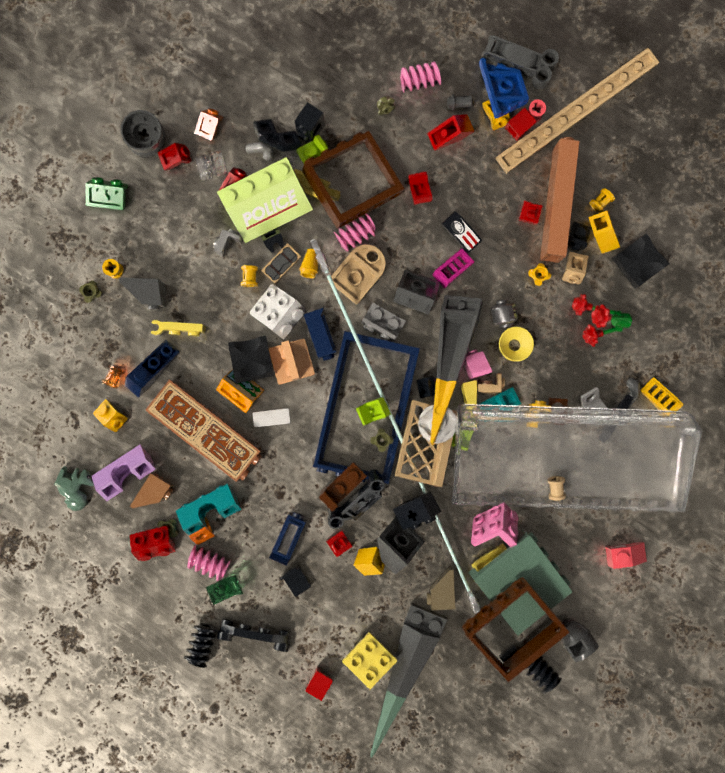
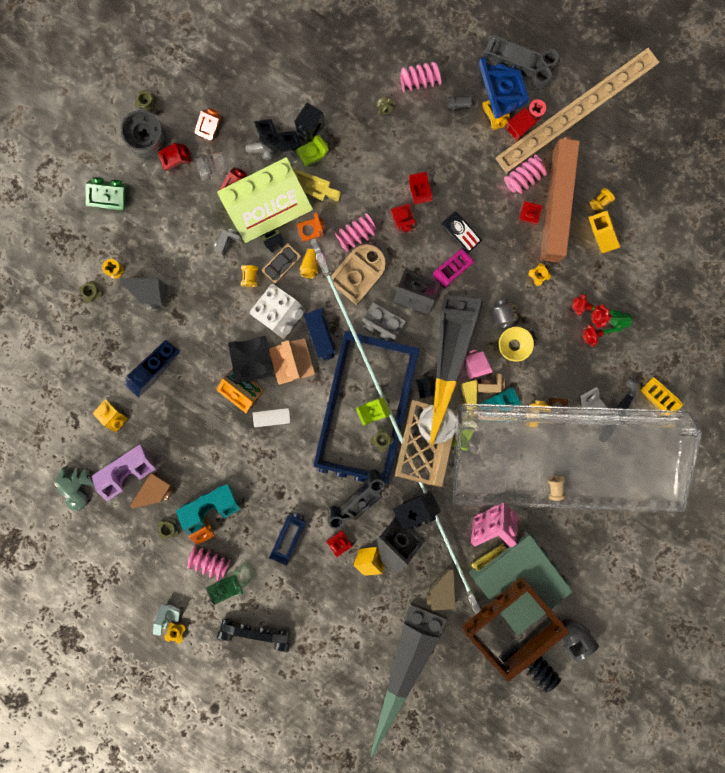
(113, 376): clear orange bush -> none
(142, 95): none -> olive plate
(151, 543): red bracket -> none
(165, 614): none -> light aqua bracket
(175, 627): none -> yellow plate
(176, 328): light yellow plate -> none
(201, 644): black piece -> none
(204, 431): brick -> none
(296, 580): black bracket -> none
(318, 225): none -> orange bracket
(318, 684): red panel -> none
(337, 218): reddish brown window -> none
(342, 486): reddish brown bracket -> none
(369, 660): light yellow plate -> none
(403, 218): none -> red bracket
(451, 131): red slope -> none
(525, 174): none -> bright pink piece
(575, 268): tan bracket -> none
(578, 236): black bracket -> none
(626, 555): coral slope -> none
(640, 261): black brick -> none

